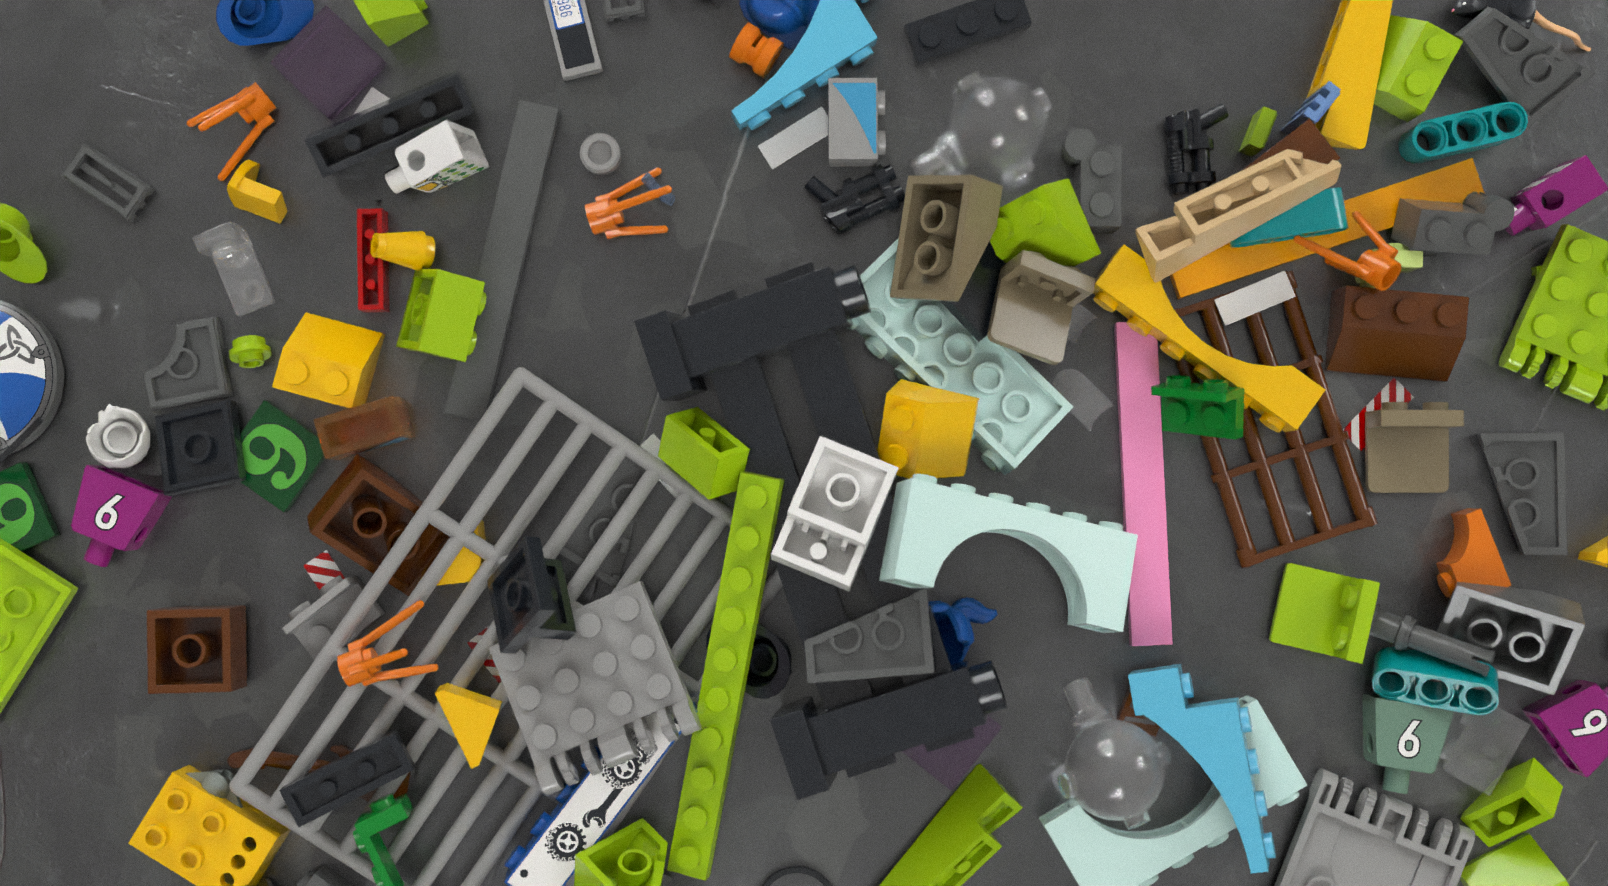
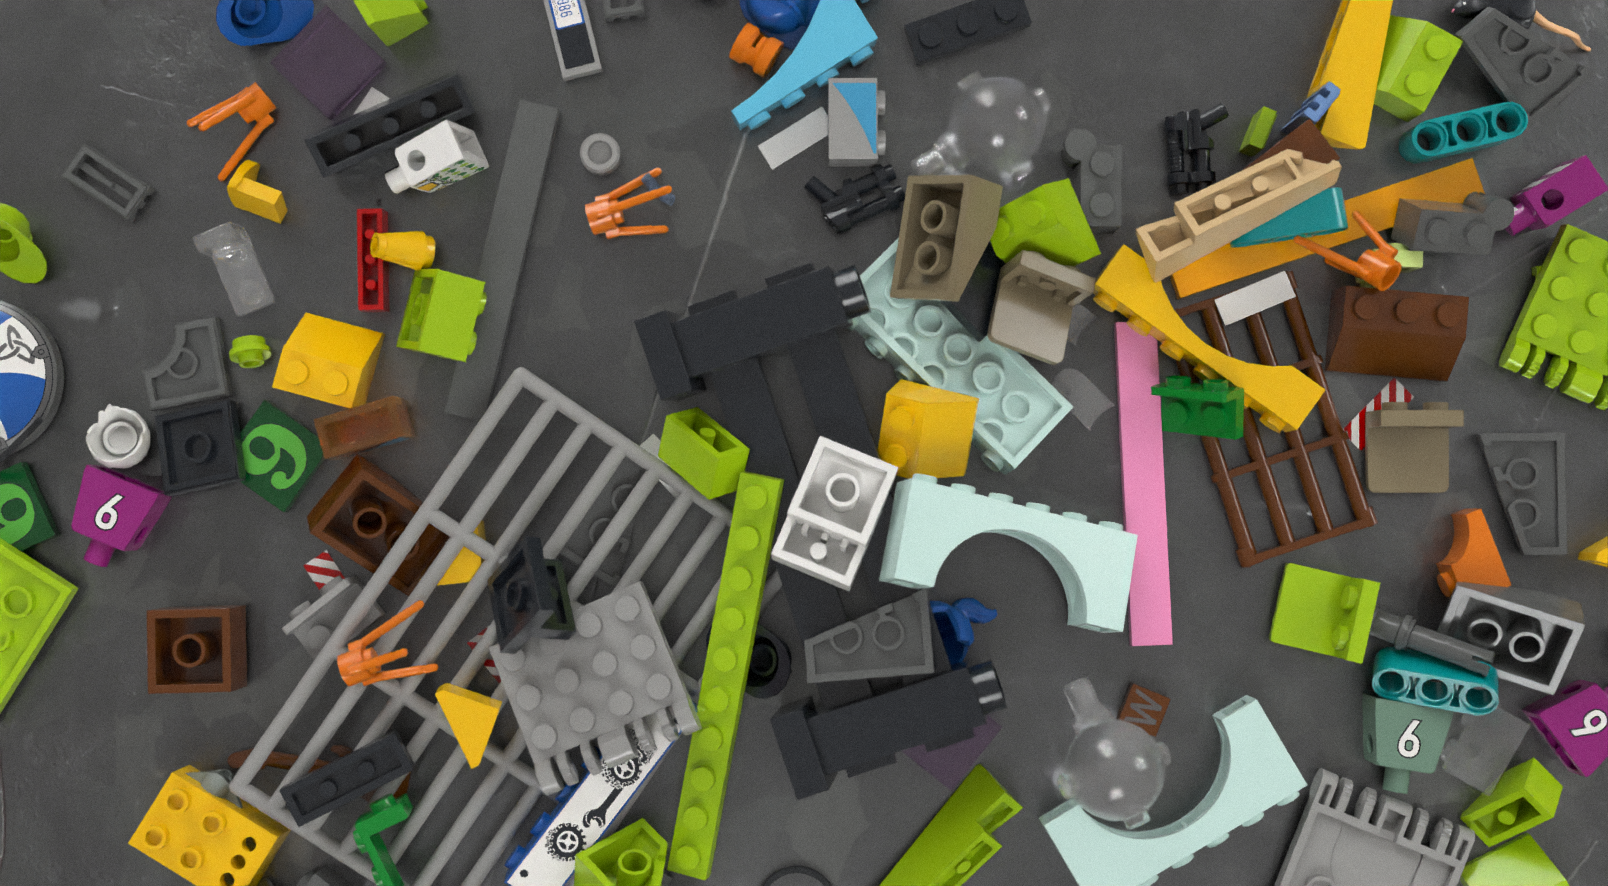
(1217, 740): medium azure arch -> none

